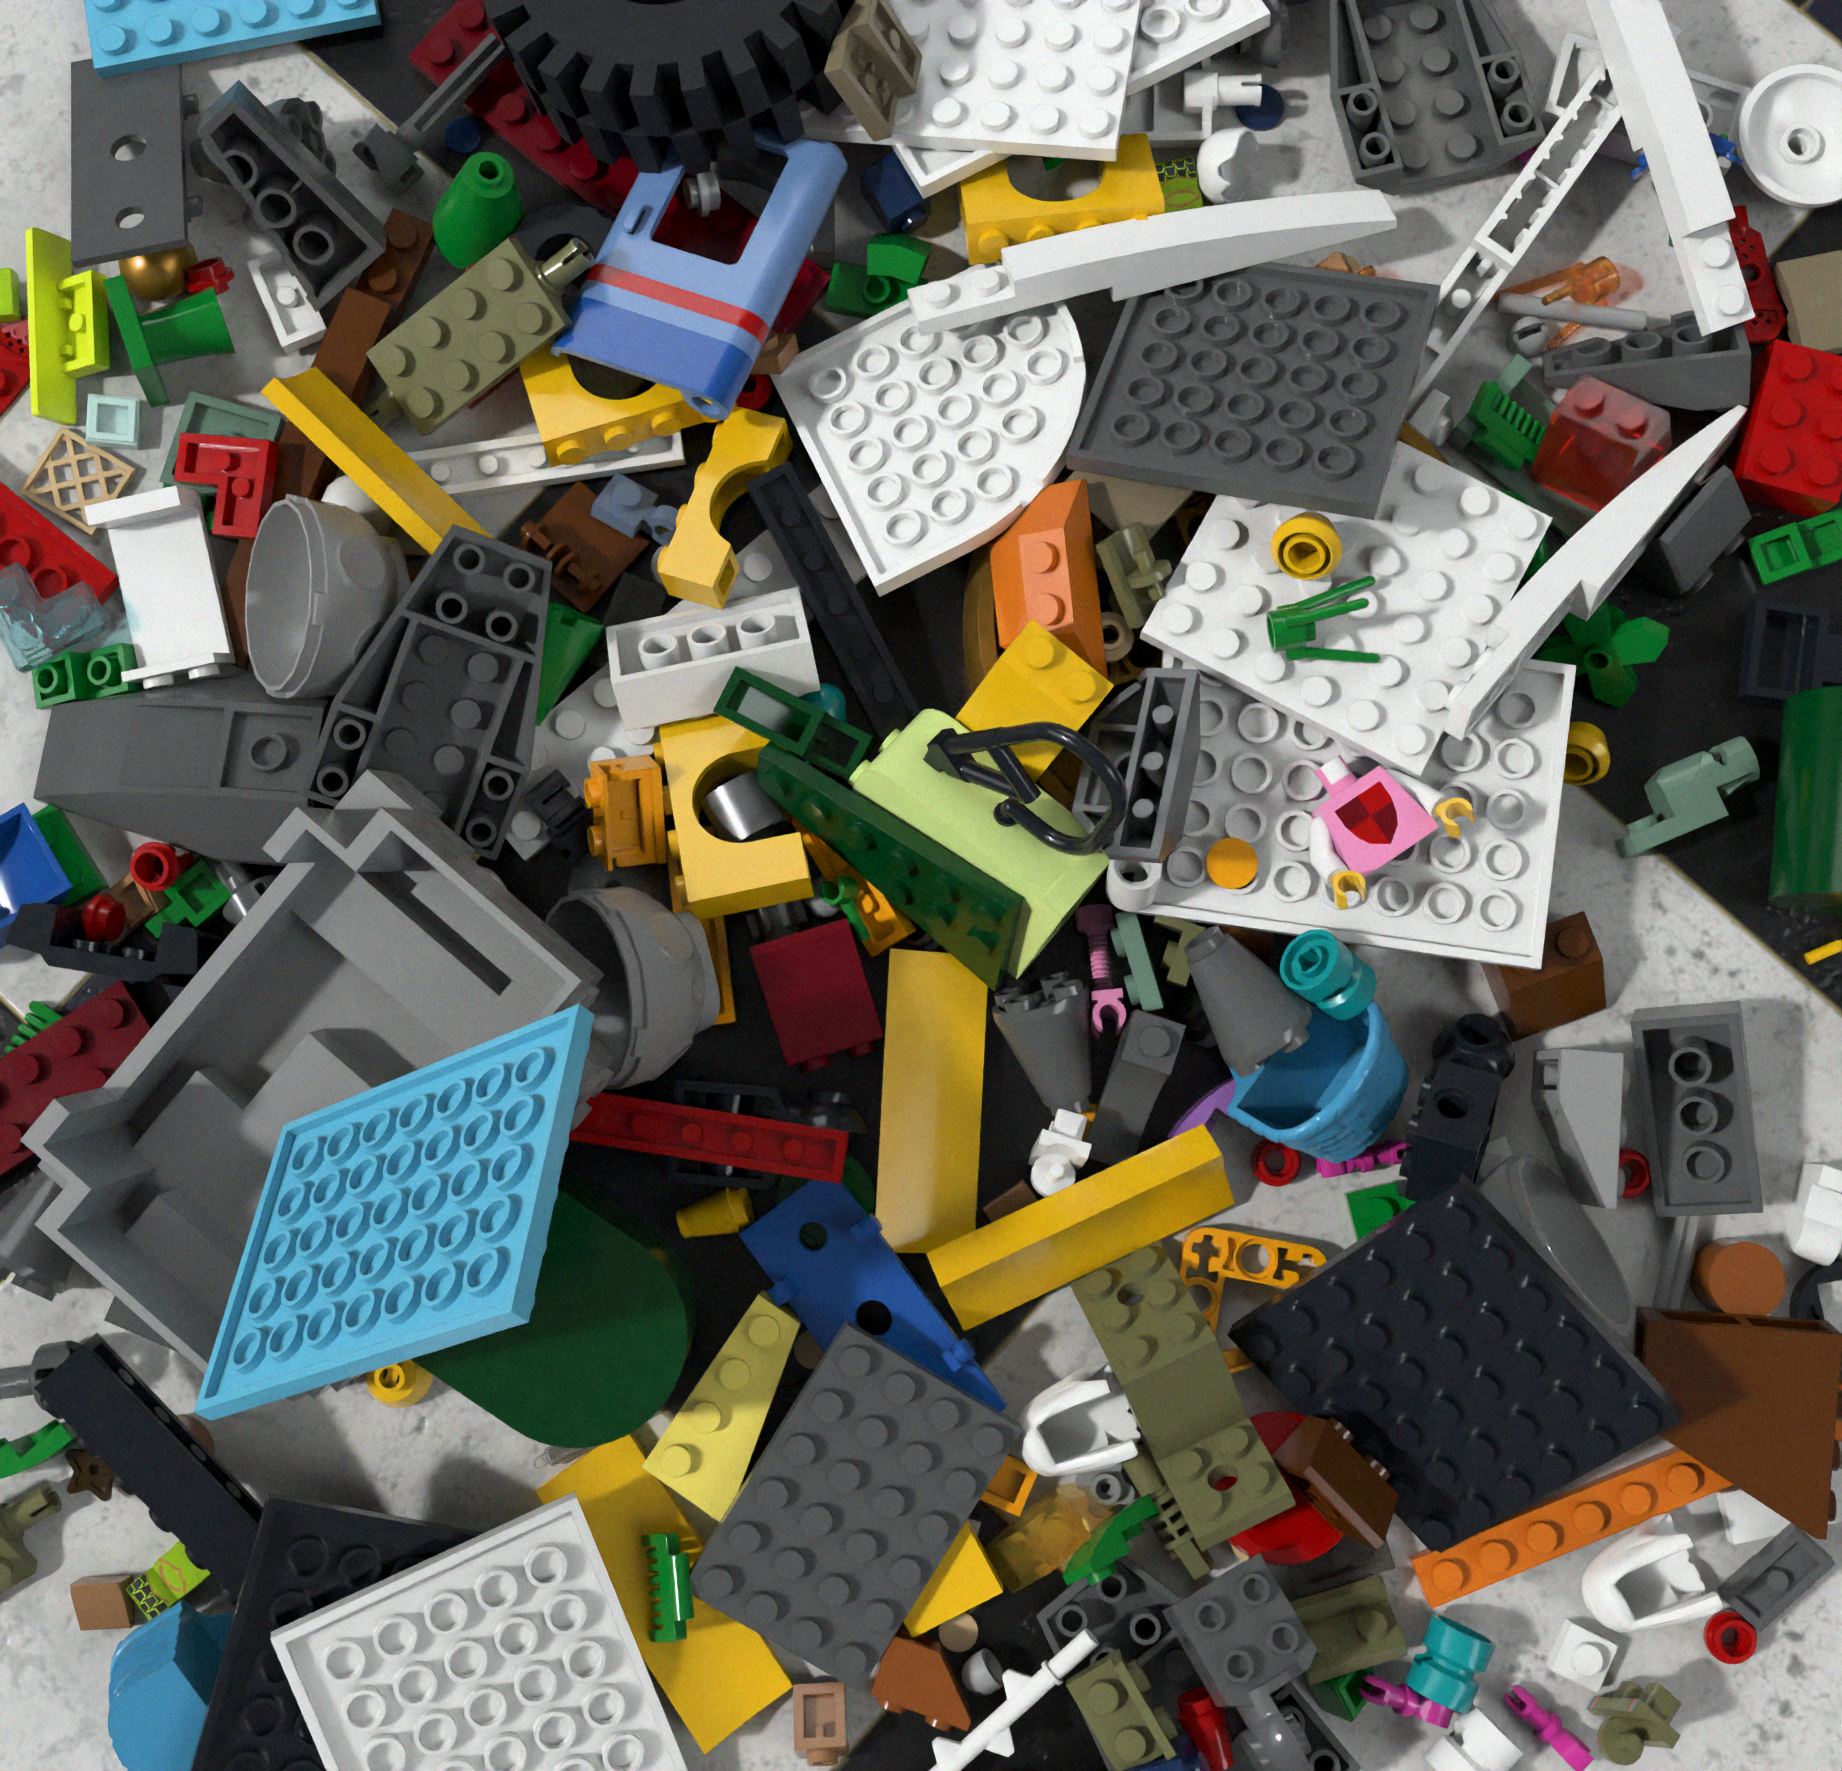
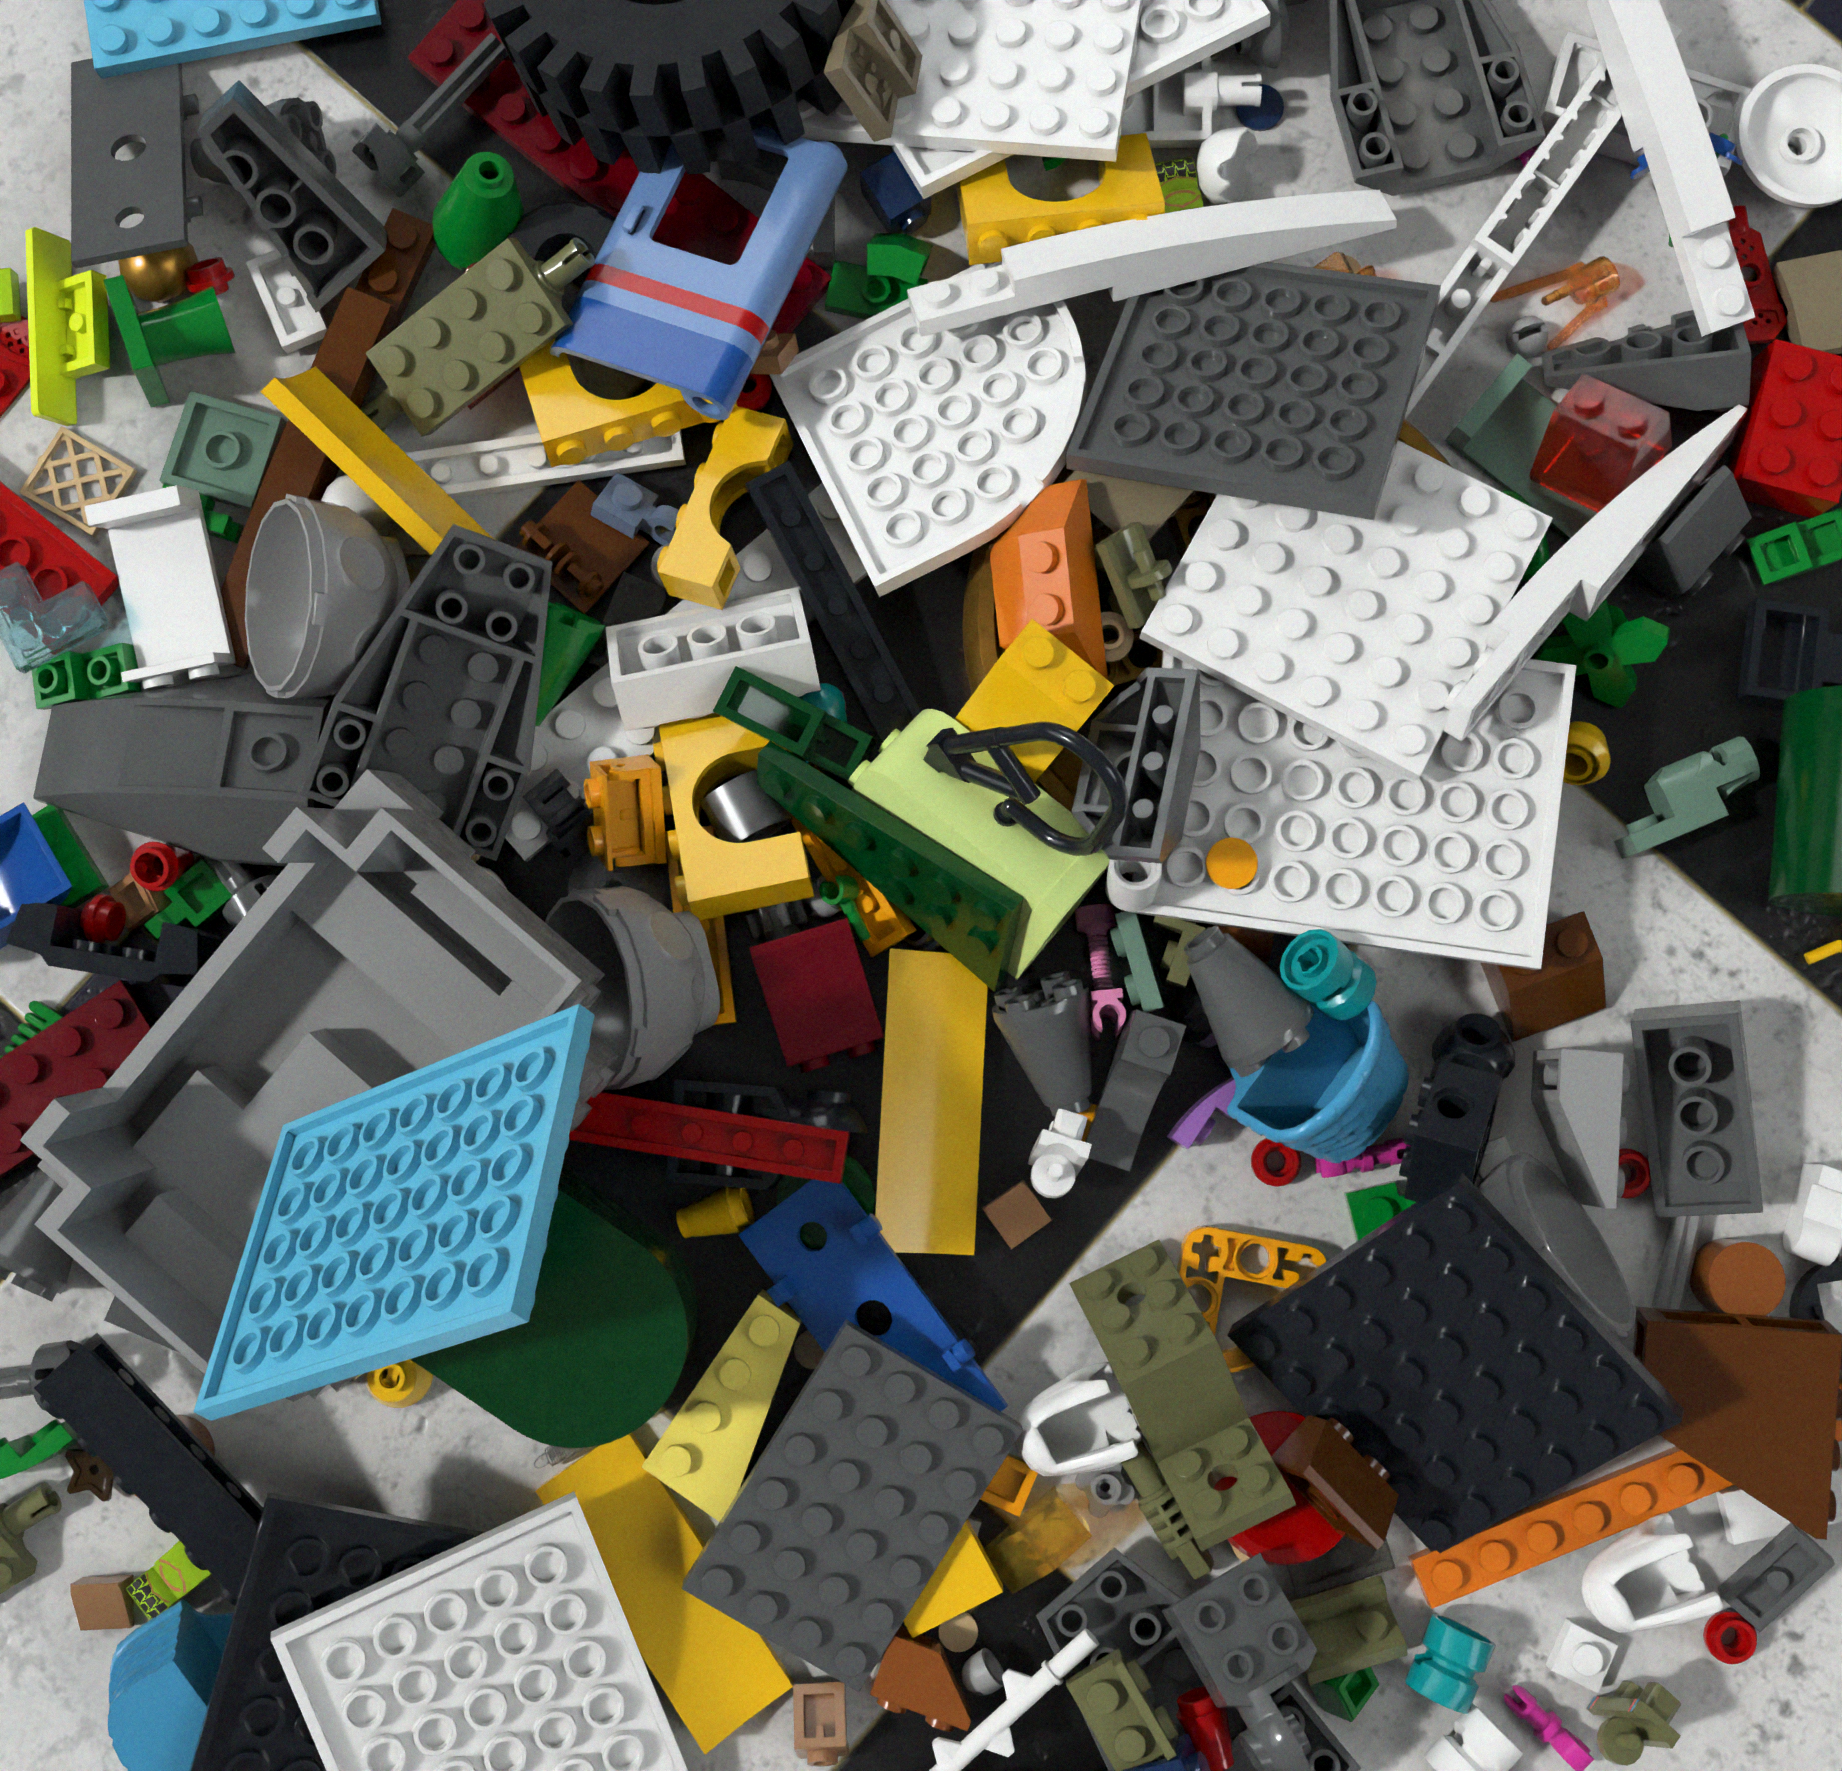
(113, 422): light aqua tile -> none
(239, 469): red plate -> none
(462, 136): dark blue piece -> none
(674, 1586): green piece -> none
(702, 193): light grey plate -> none
(1082, 1227): yellow arch -> none
(1109, 1542): green slope -> none
(1294, 624): green plant -> none
(1306, 546): yellow cone -> none
(1372, 823): torso -> none
(1405, 1701): dark pink piece -> none
(1434, 417): white plate -> none
(1504, 428): green piece -> none
(1572, 311): light grey bar -> none

